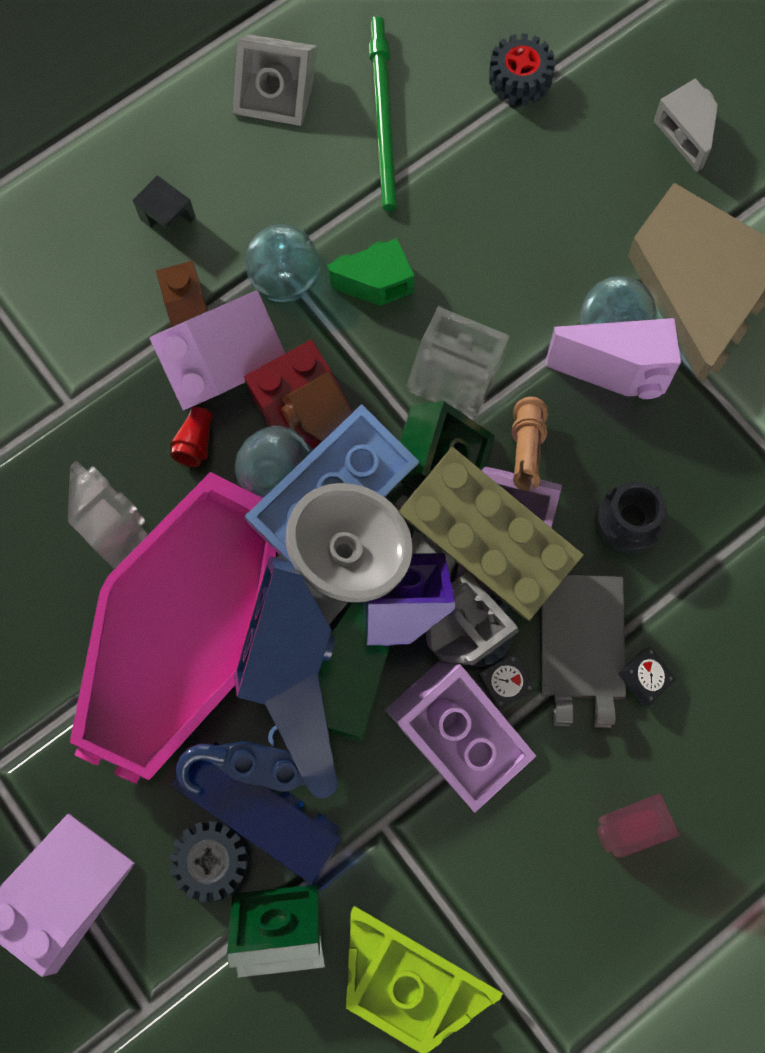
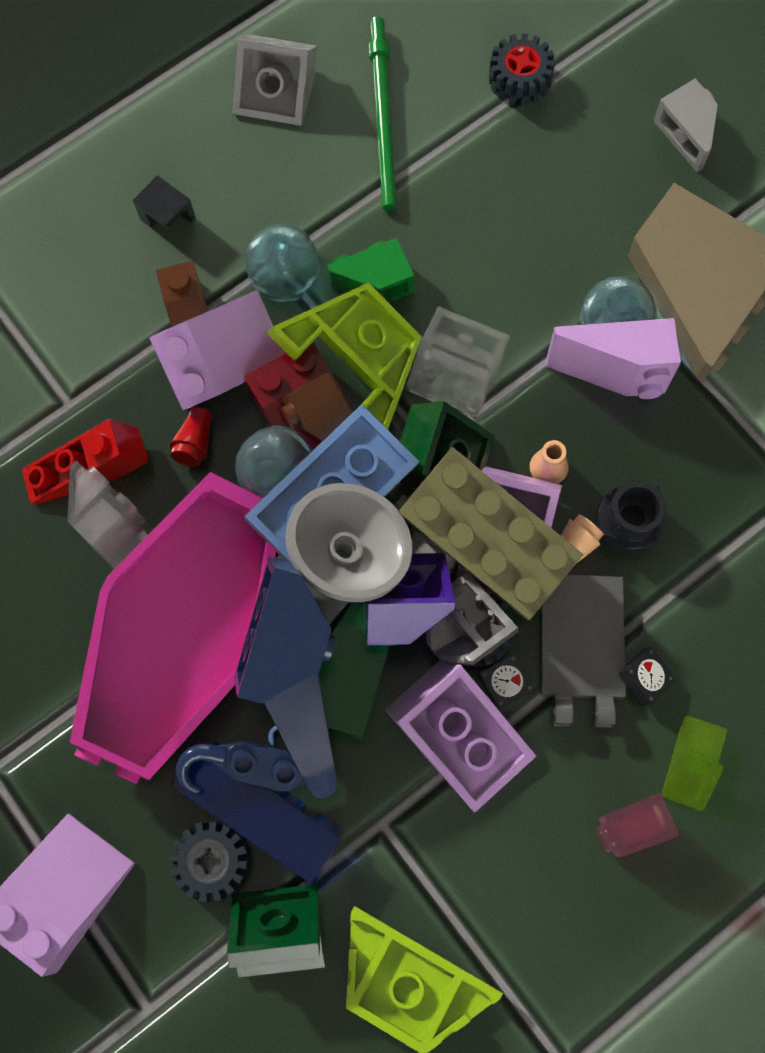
(109, 447): none -> red slope
(365, 337): none -> lime wing
(529, 433): medium nougat pin -> none
(550, 463): none -> light nougat cone
(582, 535): none -> light nougat cone
(695, 763): none -> clear neon green slope

